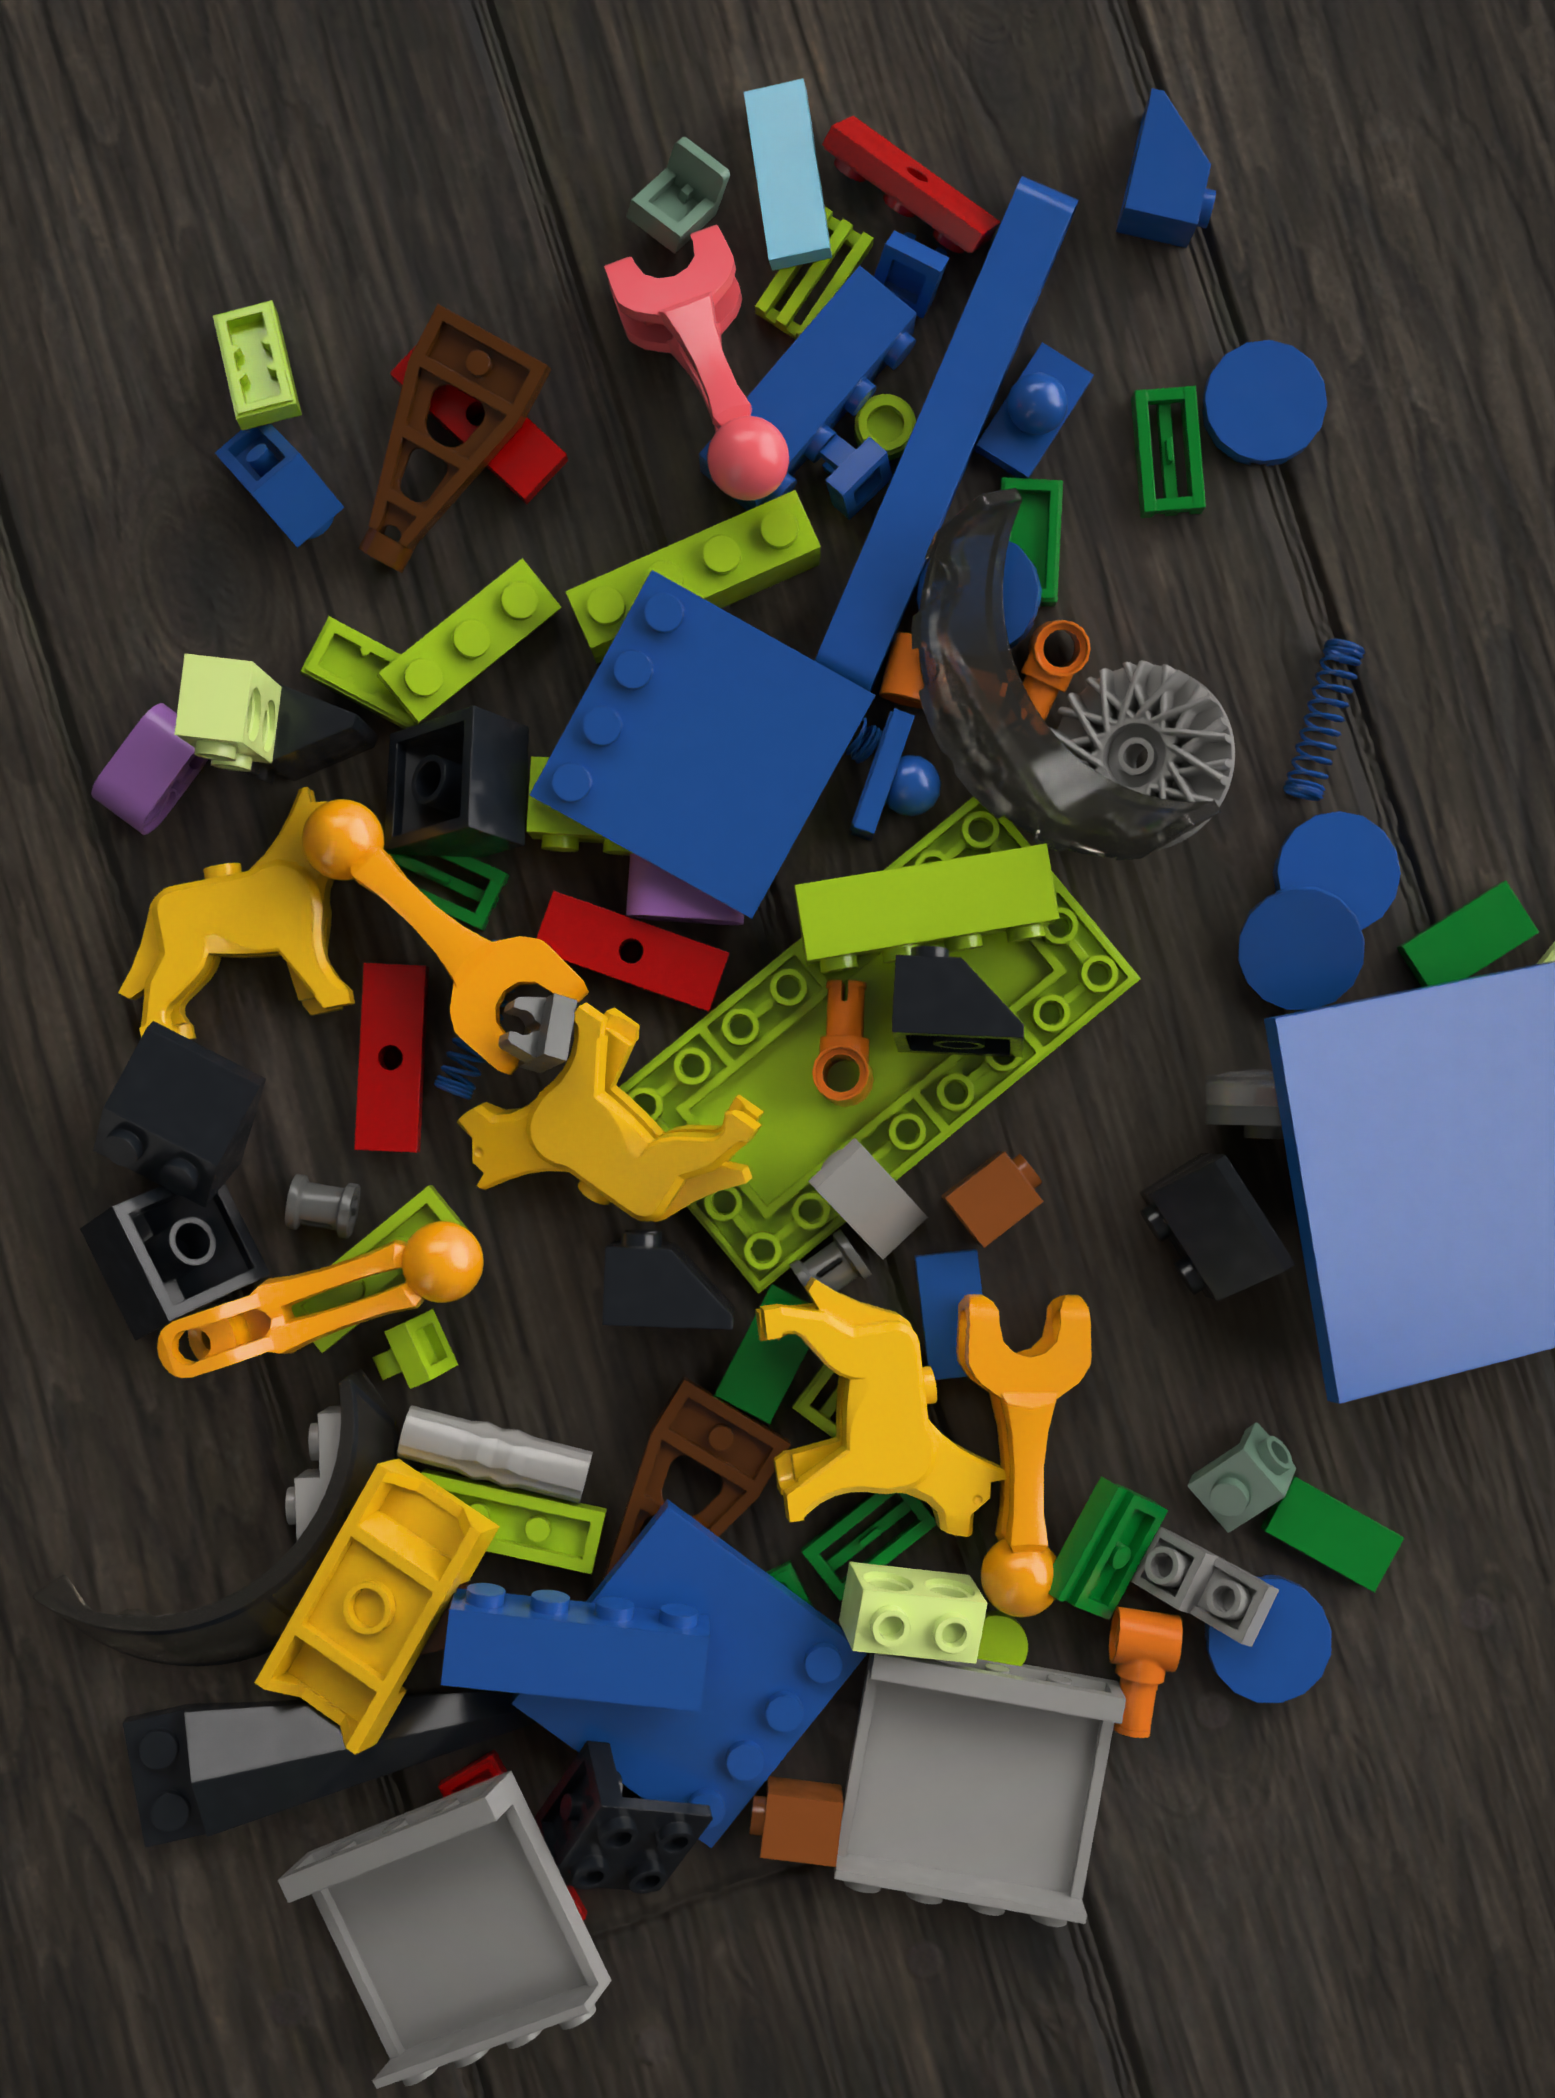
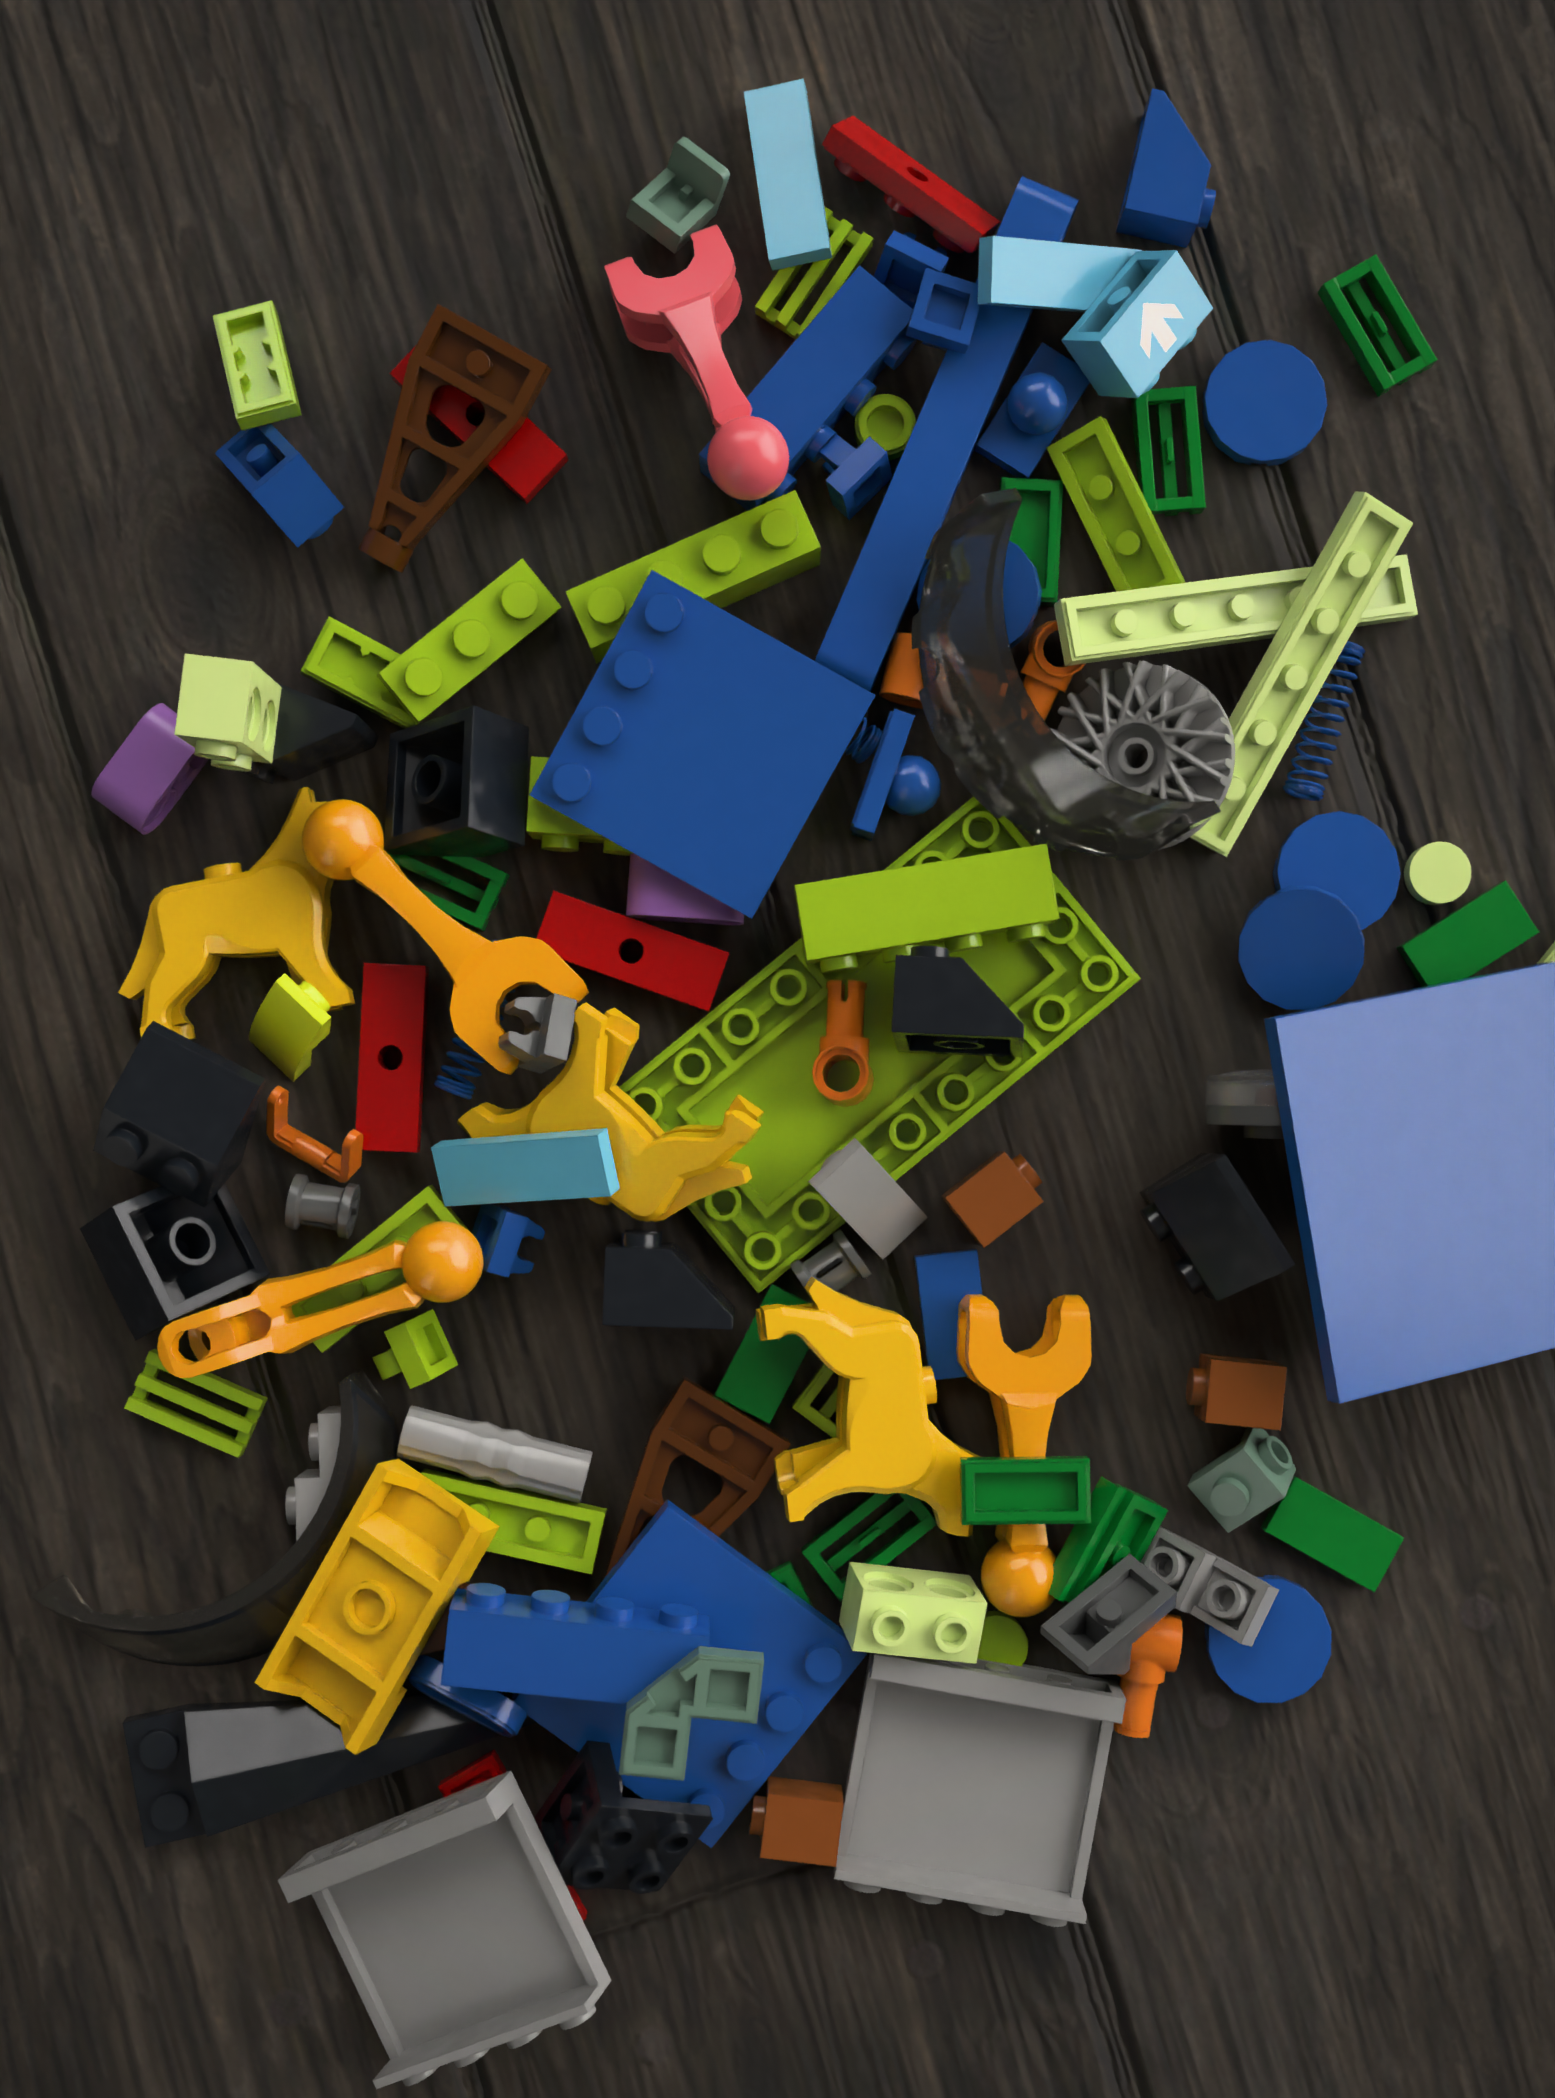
(235, 1446): none -> lime tile
(290, 1025): none -> neon yellow slope
(308, 1149): none -> orange piece
(479, 1705): none -> blue tile
(500, 1235): none -> blue tile
(526, 1167): none -> medium azure tile
(701, 1685): none -> sand green tile
(944, 312): none -> blue tile
(1025, 1490): none -> green tile
(1045, 273): none -> medium azure tile
(1109, 1617): none -> dark grey slope
(1113, 508): none -> lime plate
(1138, 324): none -> medium azure brick
(1205, 613): none -> yellowish green tile
(1237, 1391): none -> dark orange brick
(1304, 655): none -> yellowish green tile
(1357, 339): none -> green tile
(1437, 873): none -> yellowish green tile

